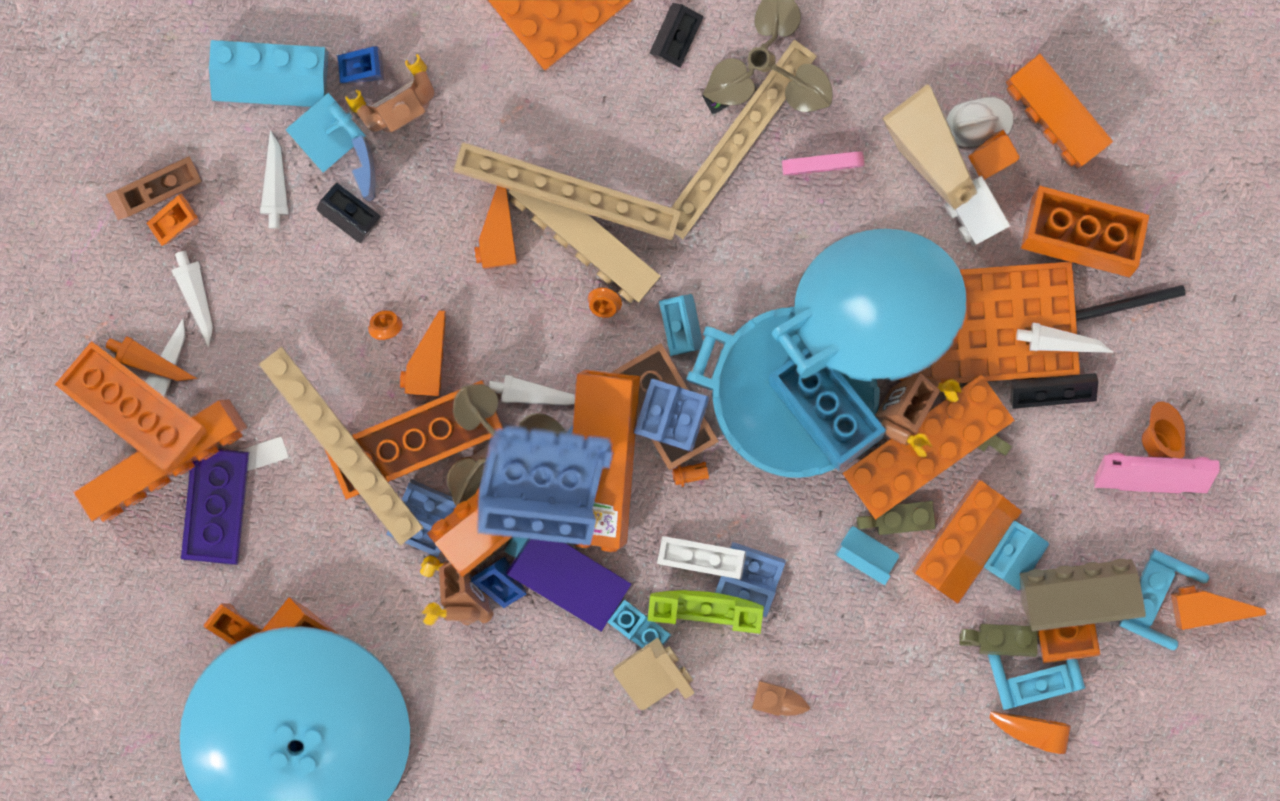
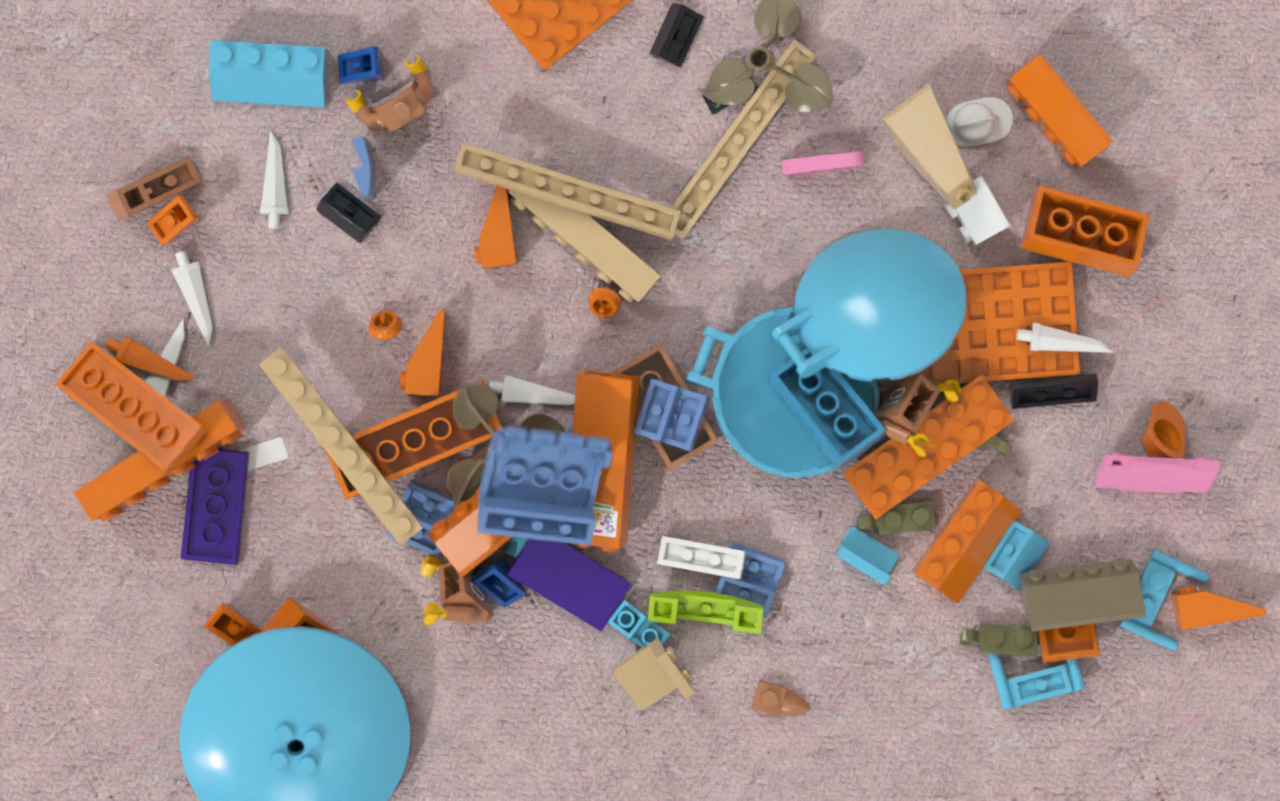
(325, 132): medium azure plate -> none
(681, 324): medium azure slope -> none
(690, 473): orange pin -> none
(994, 155): orange slope -> none
(1037, 732): orange piece -> none
(1129, 303): black bar -> none

